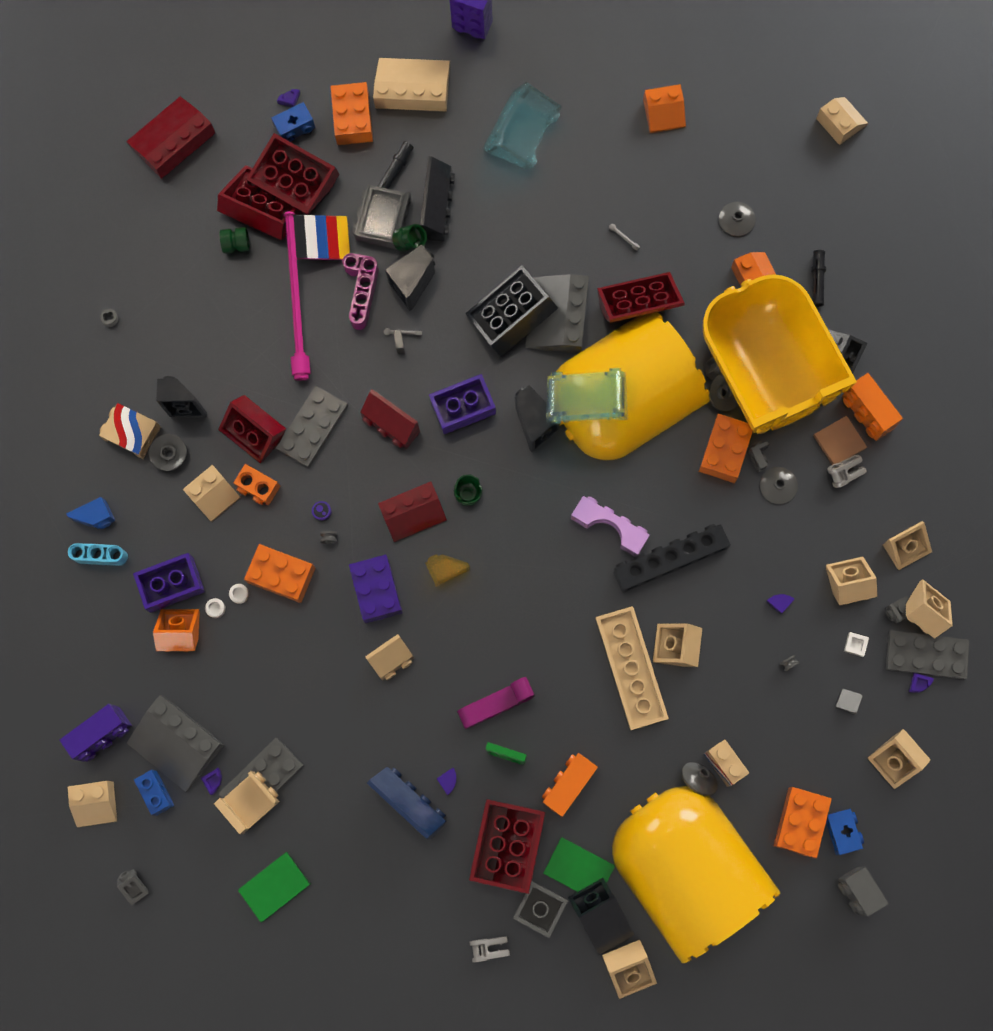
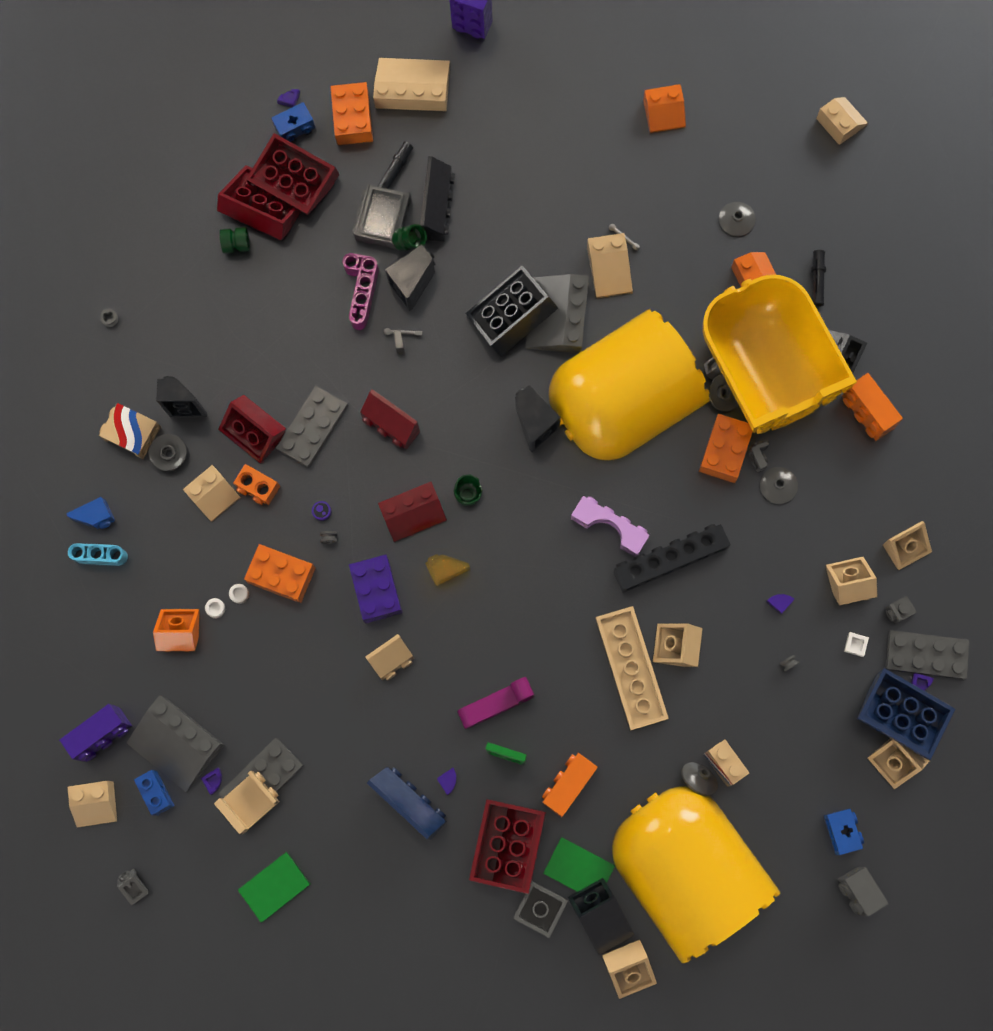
(169, 582): dark purple brick -> none
(171, 136): dark red slope -> none
(310, 238): flag -> none
(462, 404): dark purple brick -> none
(484, 944): light grey piece -> none
(522, 126): clear light blue windscreen -> none
(586, 396): clear light blue windscreen -> none
(609, 265): none -> tan slope
(639, 297): dark red slope -> none
(802, 822): orange brick -> none
(840, 441): medium nougat tile -> none
(840, 472): light grey piece -> none
(849, 701): slope -> none
(905, 713): none -> dark blue slope
(929, 610): tan slope -> none

